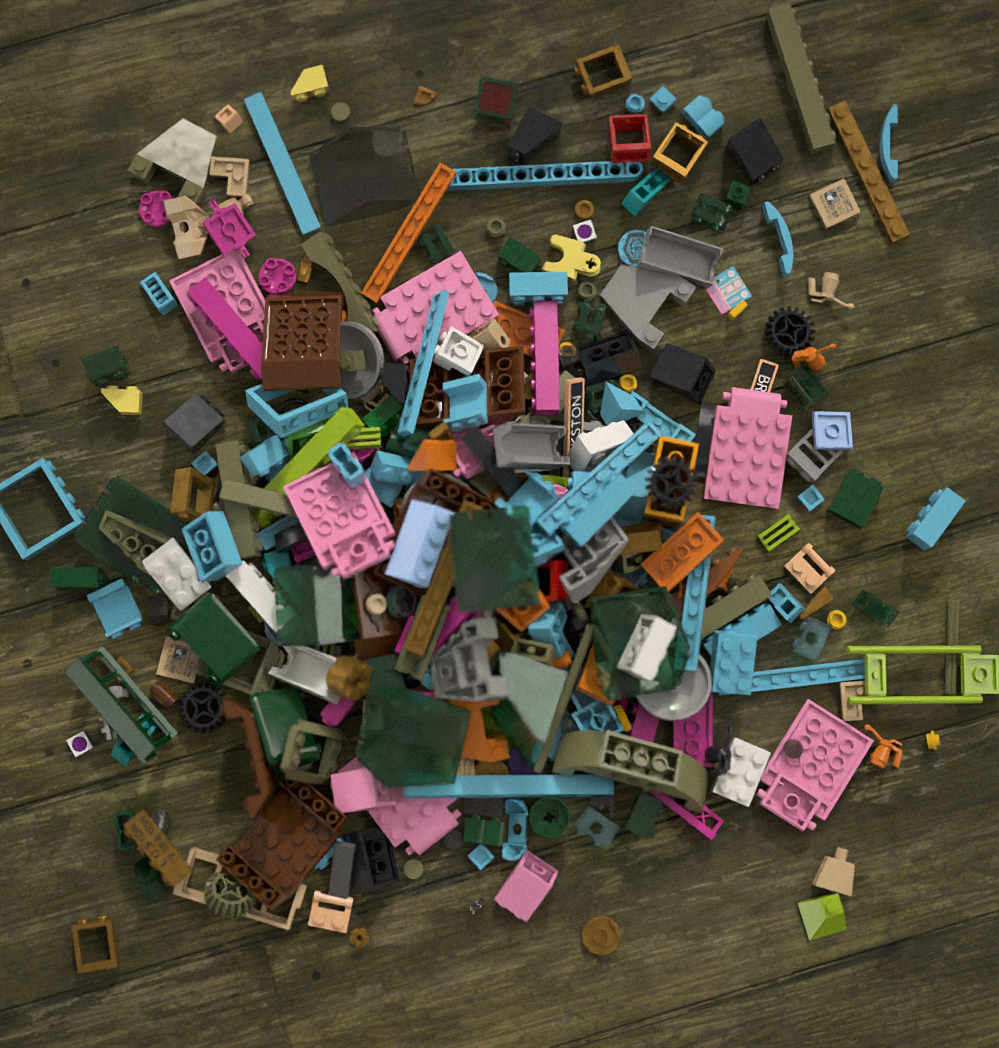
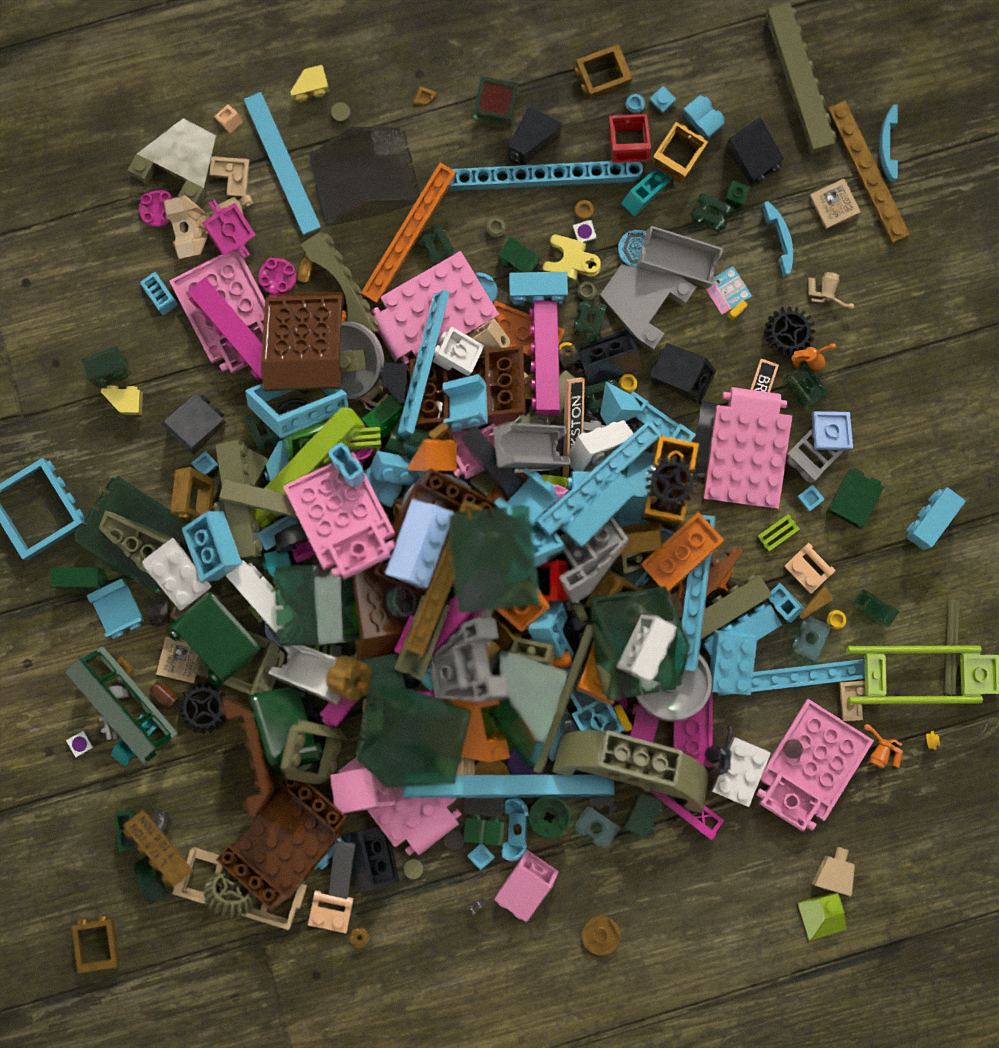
(264, 456): medium azure brick -> none
(376, 604): tan tile -> none

